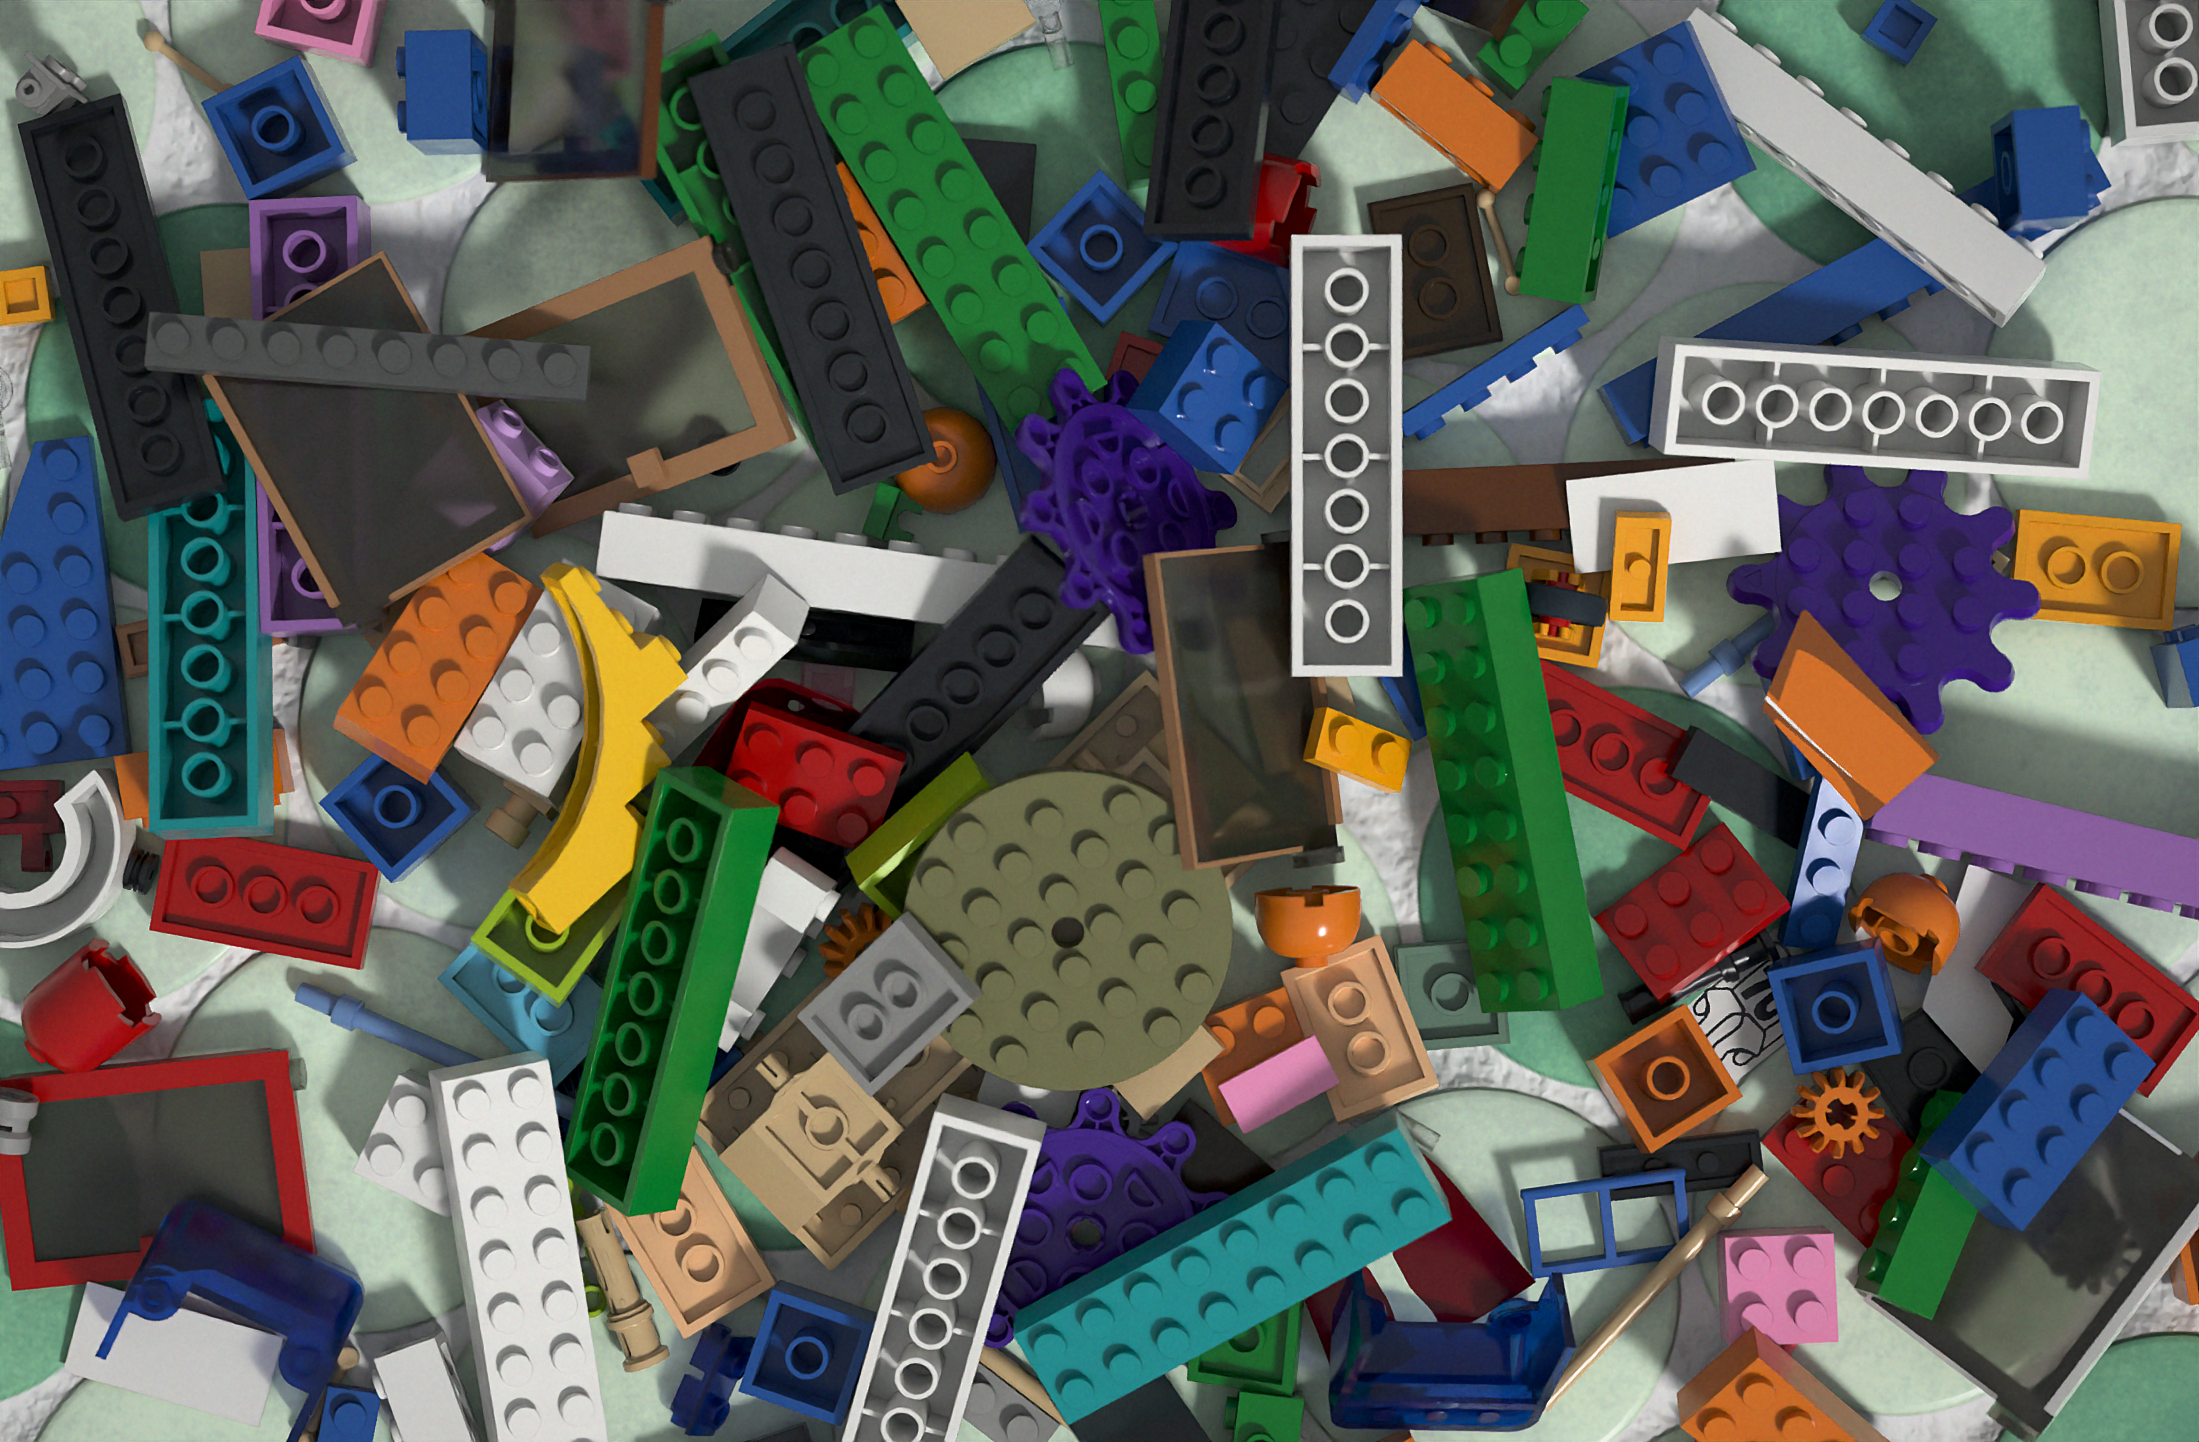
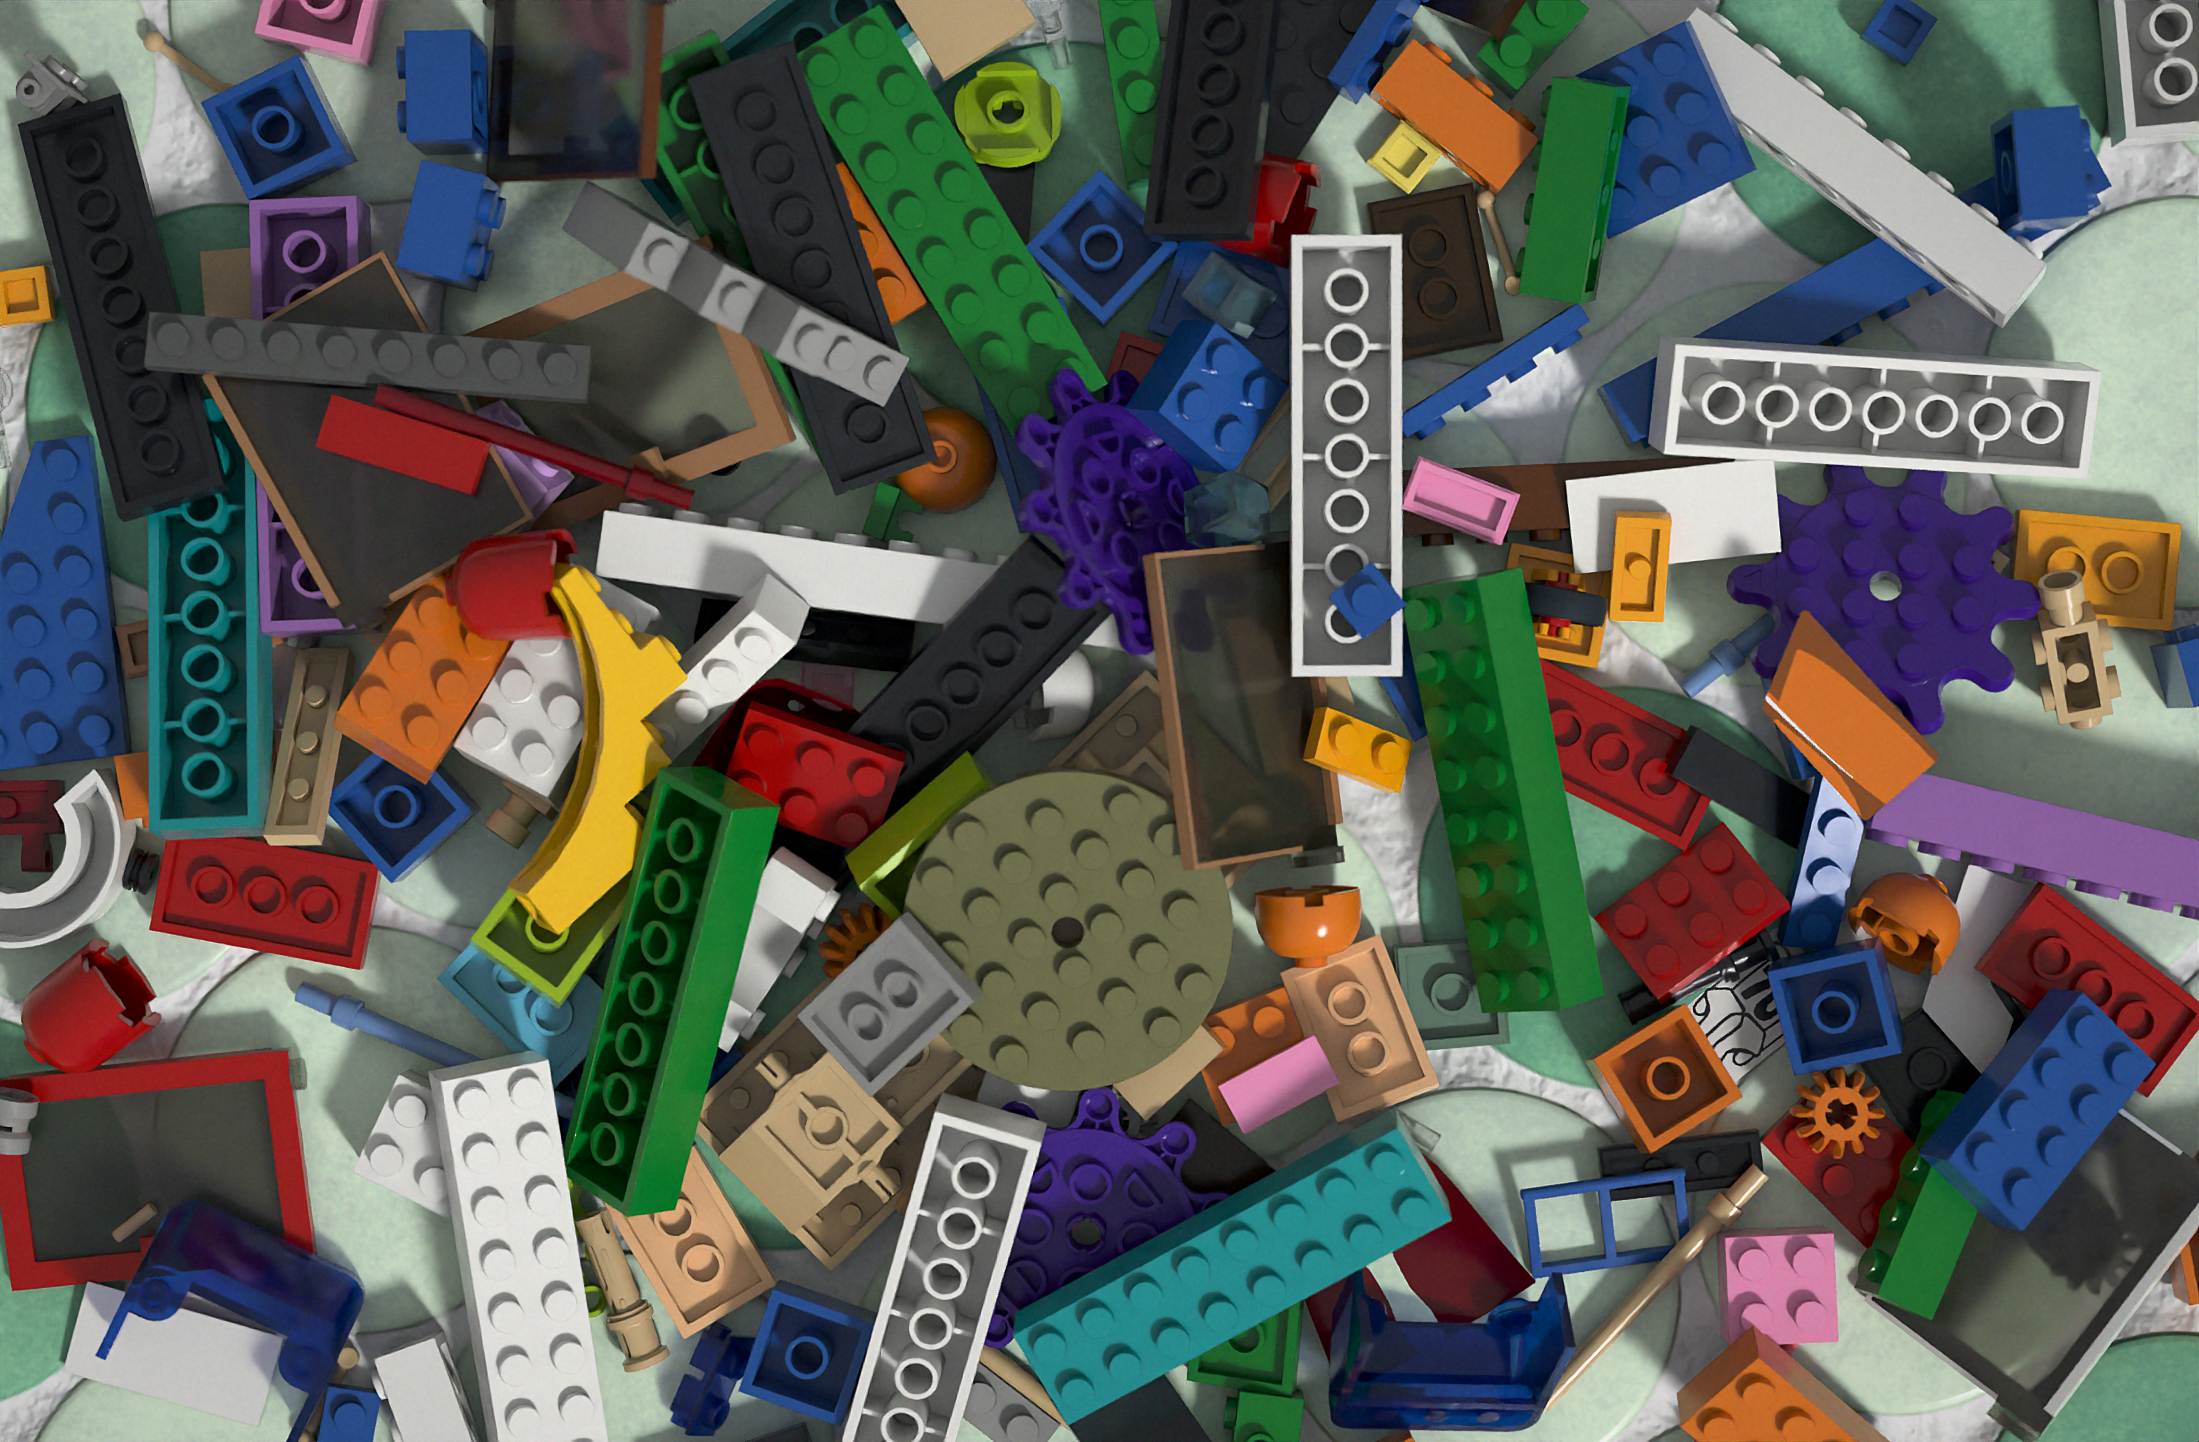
(134, 1222): none -> tan piece
(308, 747): none -> tan plate
(403, 445): none -> red tile
(451, 226): none -> blue brick
(506, 583): none -> red cylinder
(637, 482): none -> dark red bar
(733, 296): none -> light grey arch
(1015, 143): none -> lime plate
(1227, 512): none -> clear light blue brick
(1229, 294): none -> clear light blue brick
(1367, 600): none -> blue plate
(1404, 157): none -> light yellow tile
(1459, 501): none -> bright pink tile
(2073, 648): none -> tan brick

